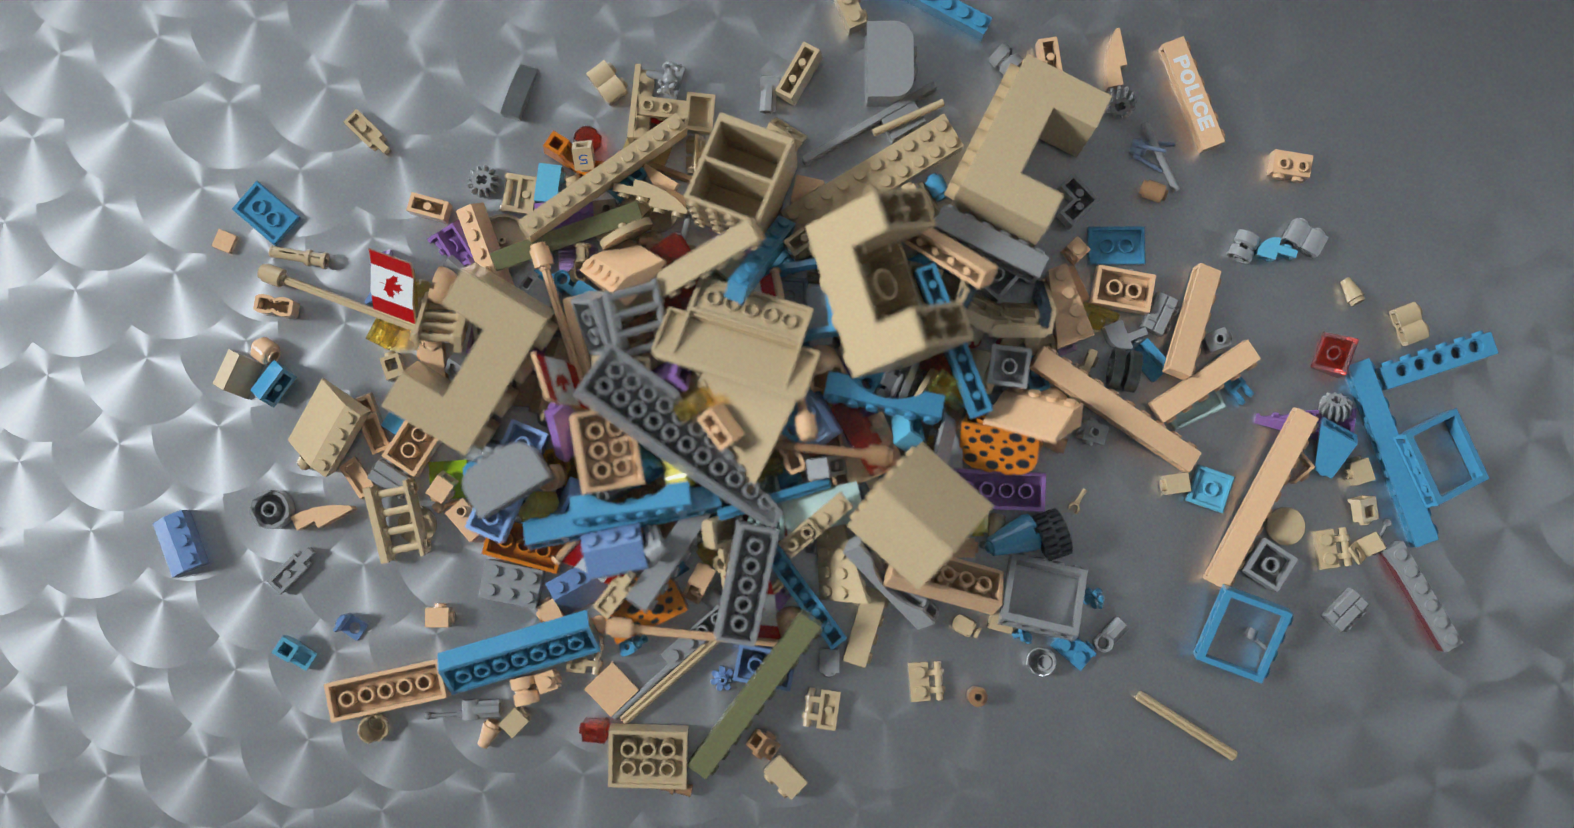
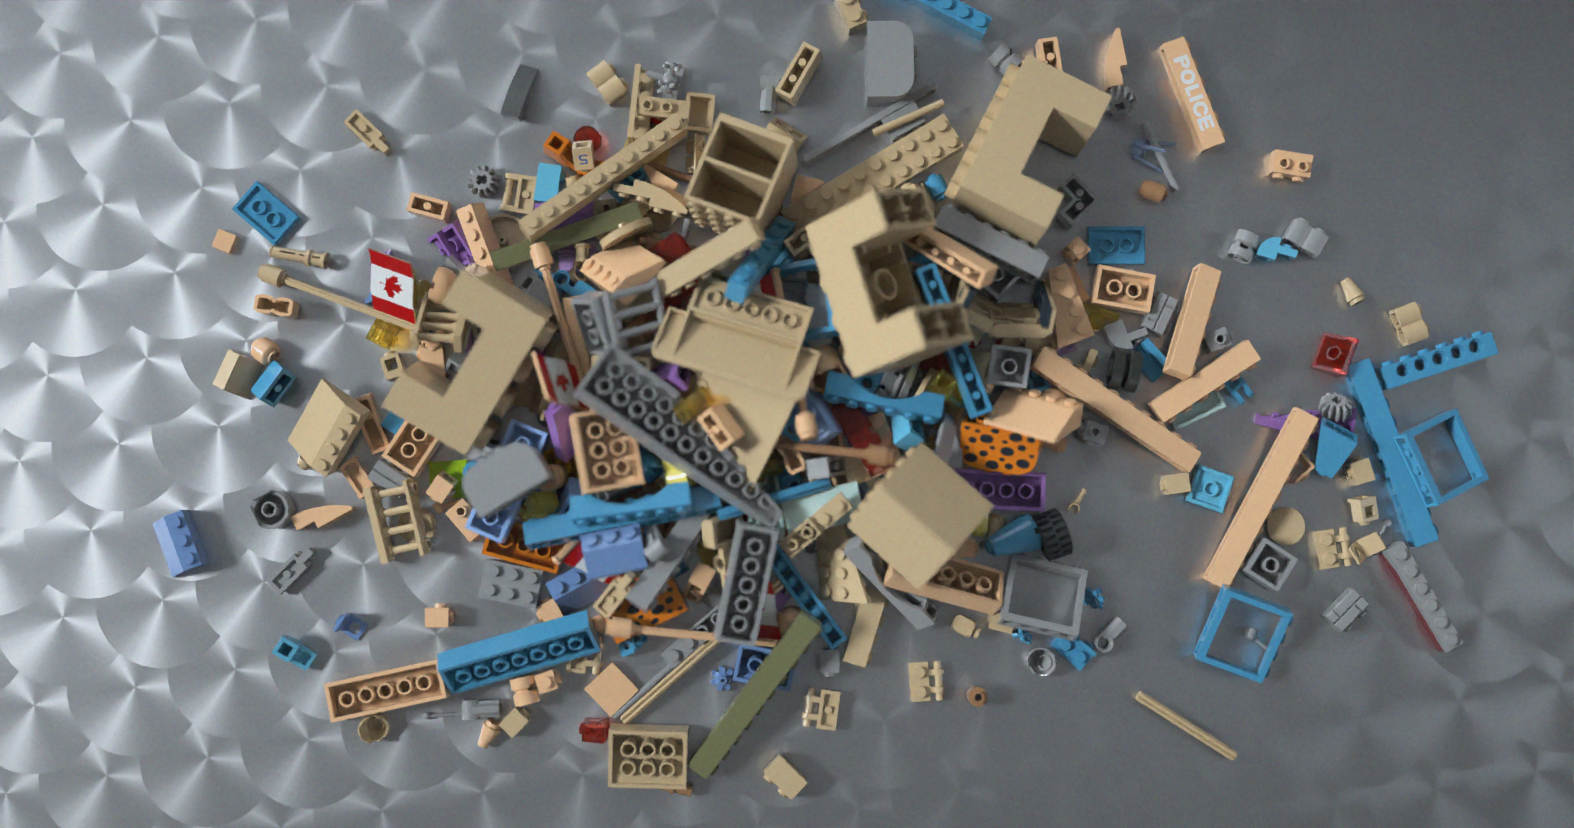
(763, 744): medium nougat brick -> none

